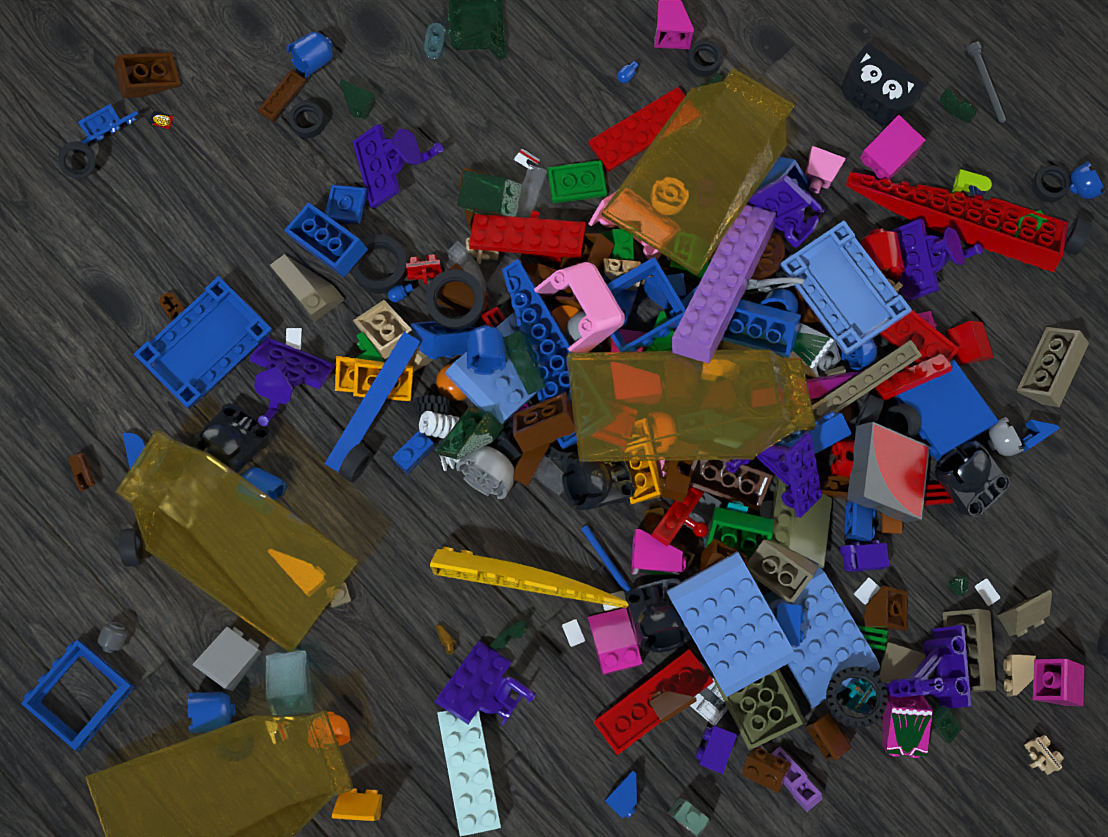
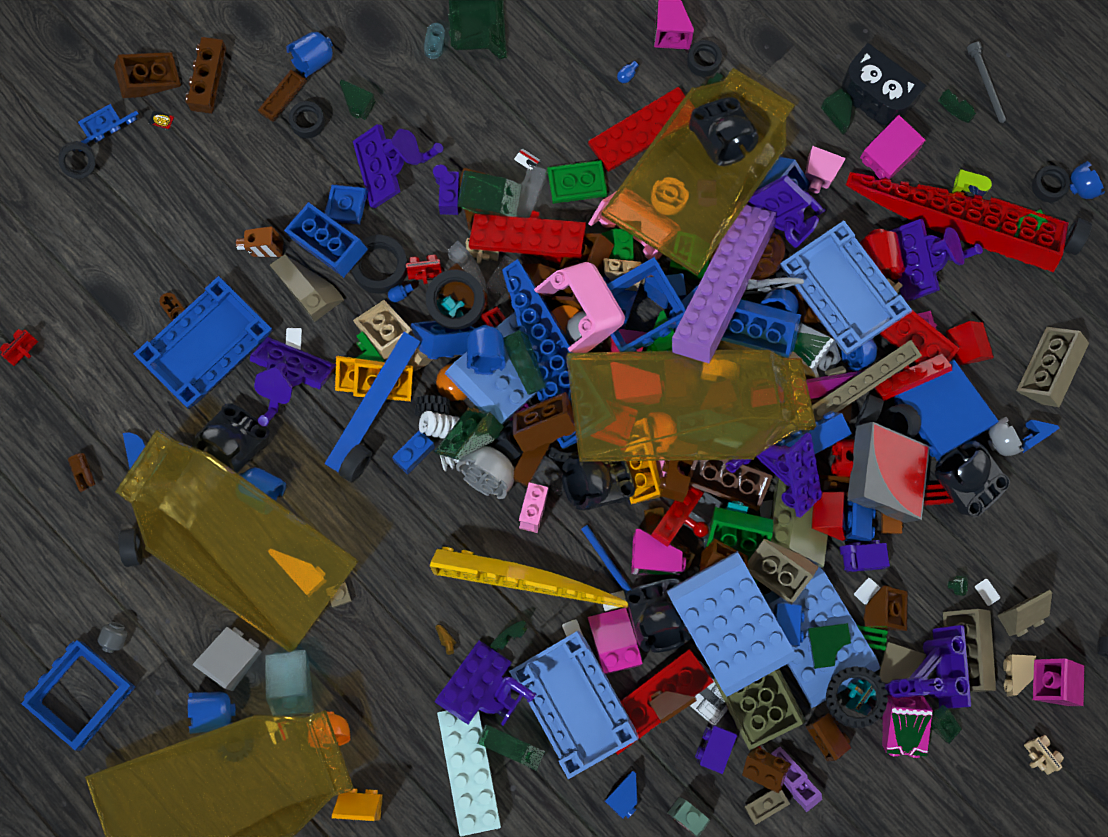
(19, 347): none -> red hips
(205, 101): none -> reddish brown brick
(261, 242): none -> dark orange torso
(448, 190): none -> dark purple hinge
(450, 307): none -> teal hips
(511, 747): none -> clear green slope
(533, 507): none -> bright pink panel
(575, 704): none -> medium blue slope
(723, 129): none -> black piece
(766, 806): none -> dark tan plate
(826, 643): none -> dark green tile
(830, 515): none -> red slope
(838, 109): none -> clear green slope

